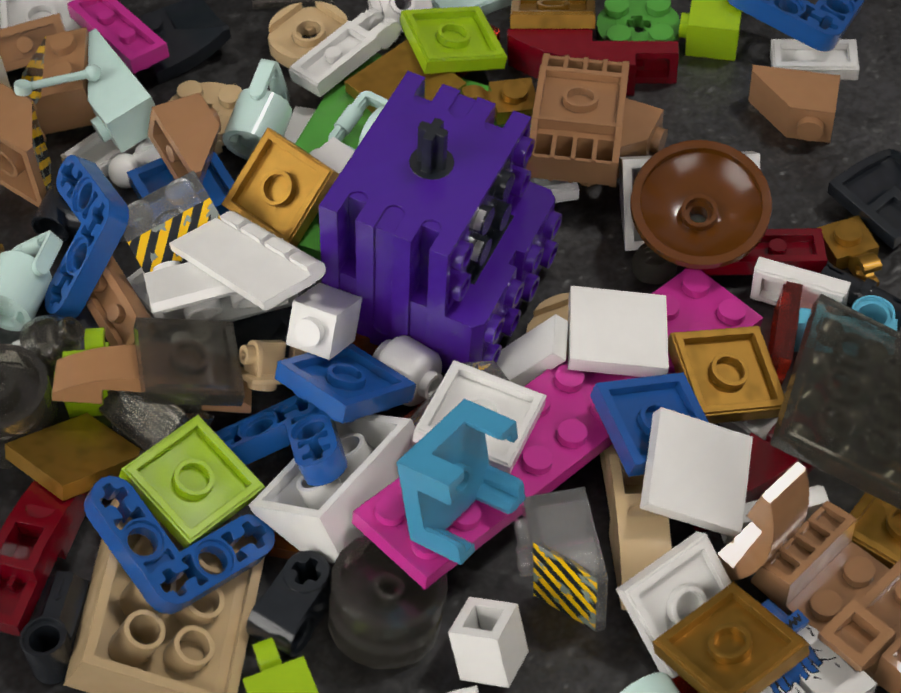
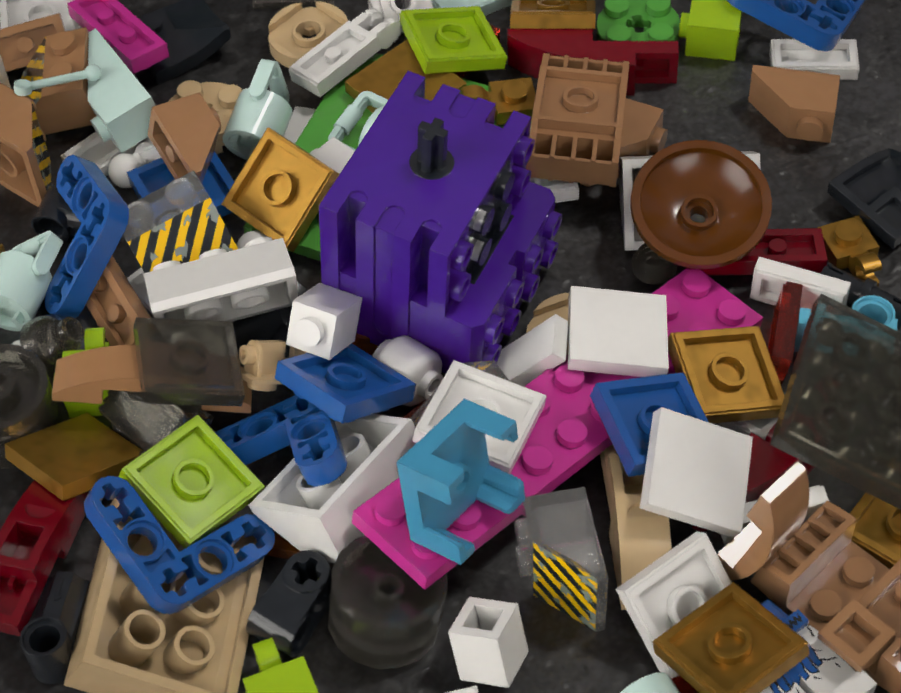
(249, 259): white windscreen -> none

